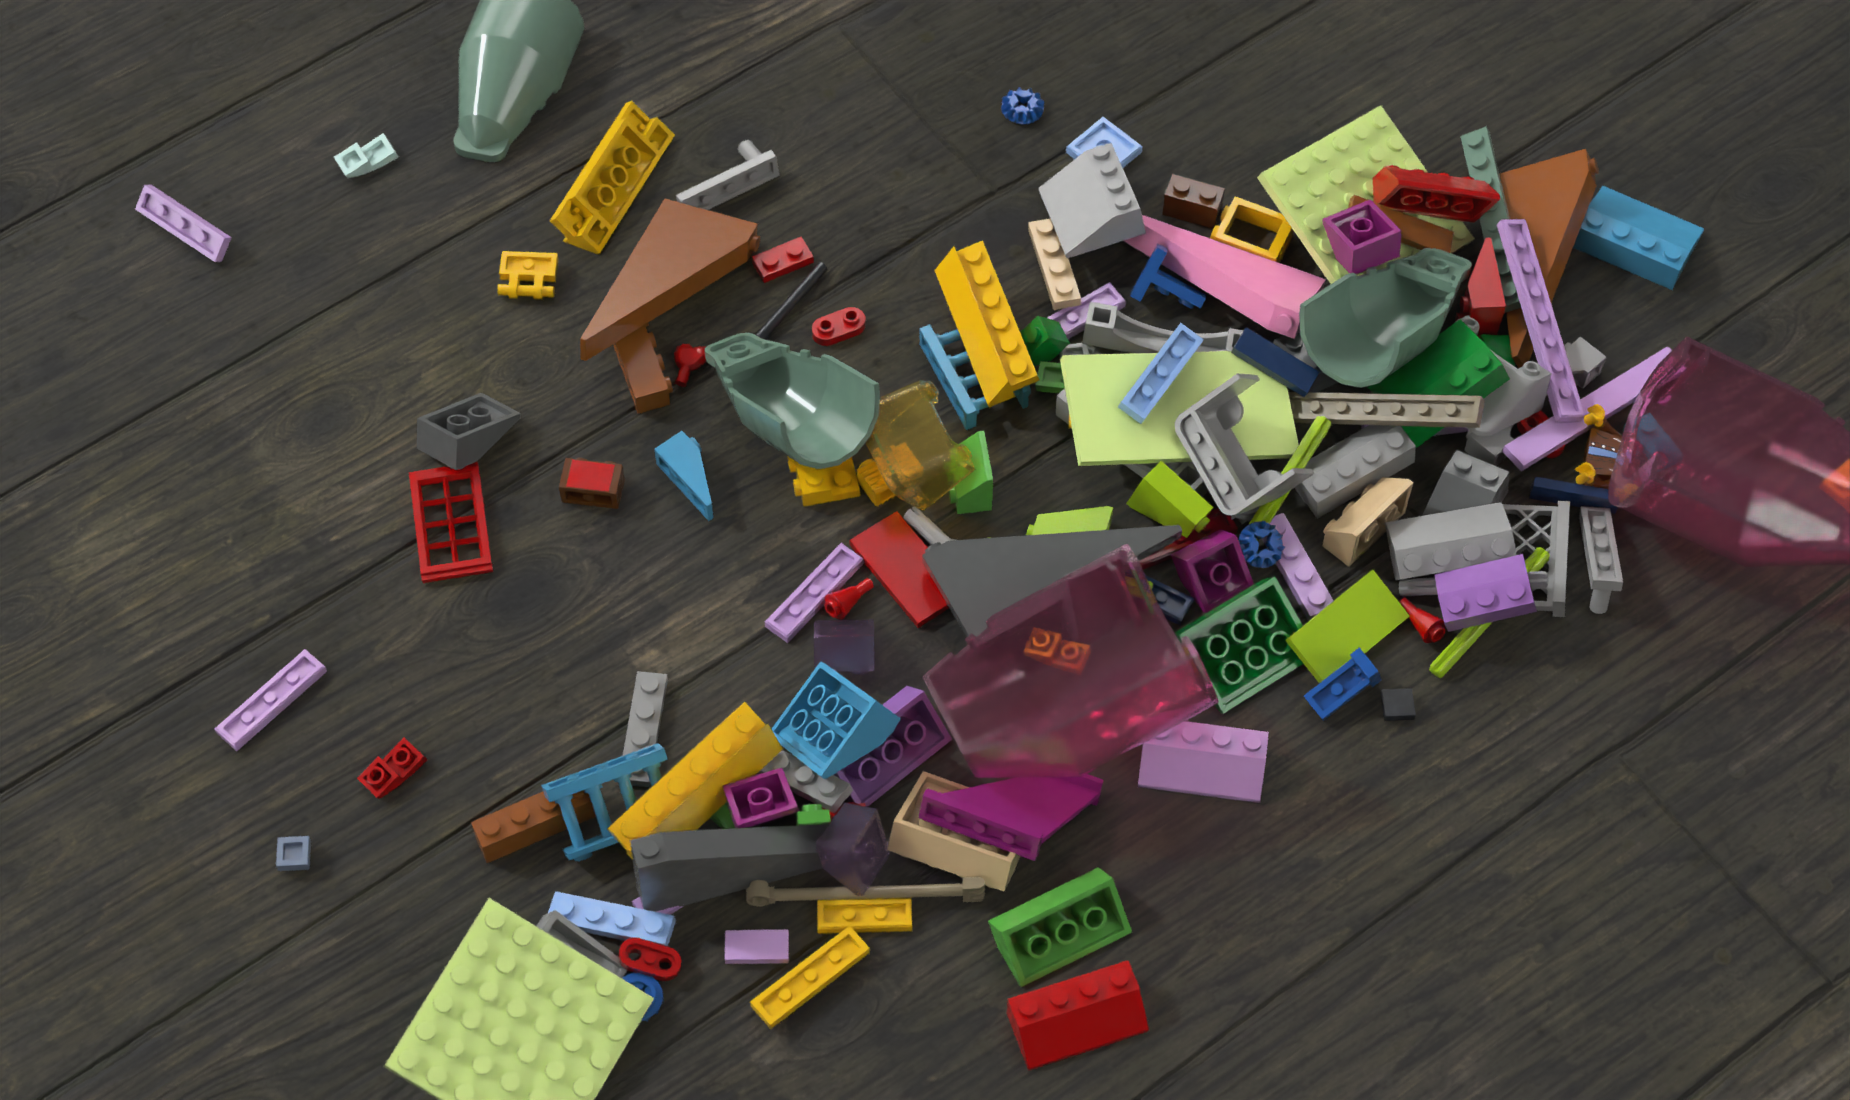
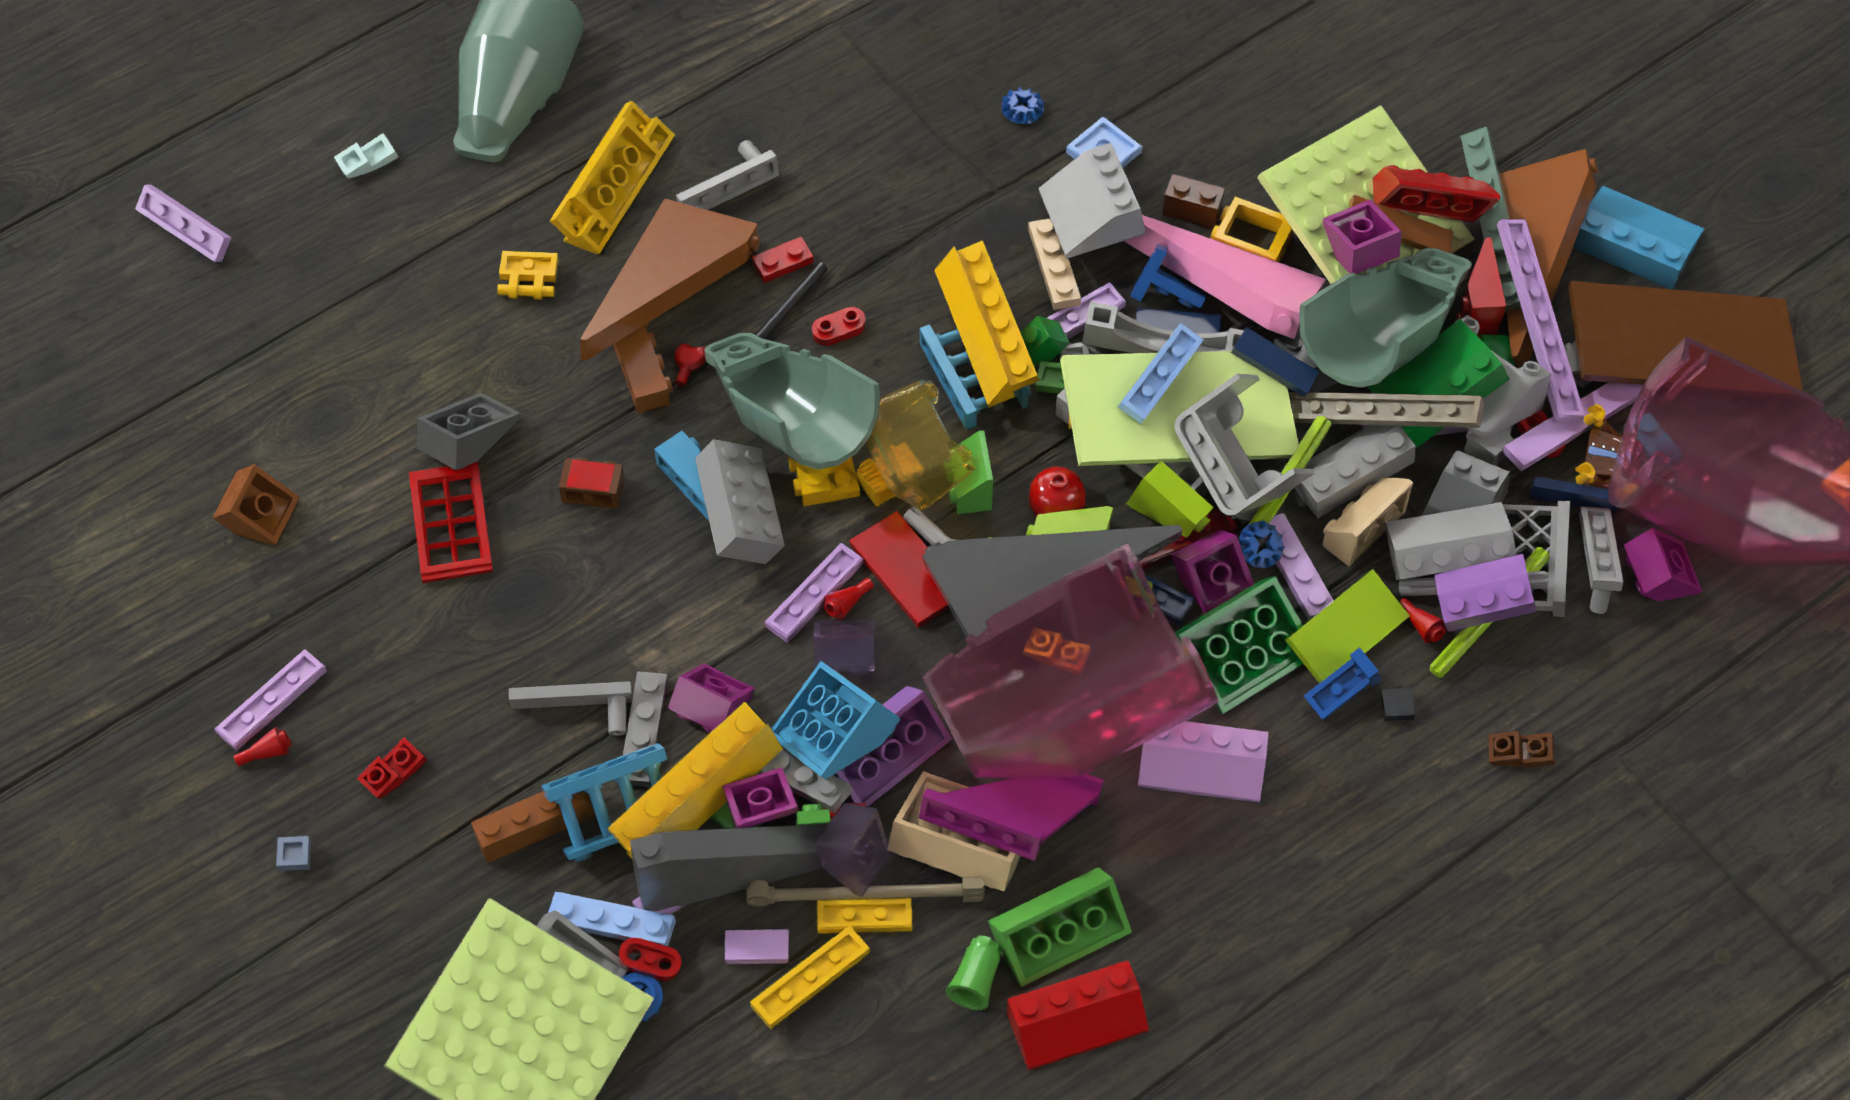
(256, 505): none -> dark orange slope
(271, 745): none -> red cone
(613, 693): none -> light grey piece
(708, 696): none -> magenta slope
(739, 502): none -> light grey brick
(975, 974): none -> bright green plant
(1056, 491): none -> red cylinder
(1169, 320): none -> tile
(1521, 751): none -> reddish brown slope
(1632, 328): none -> reddish brown tile
(1661, 566): none -> magenta slope

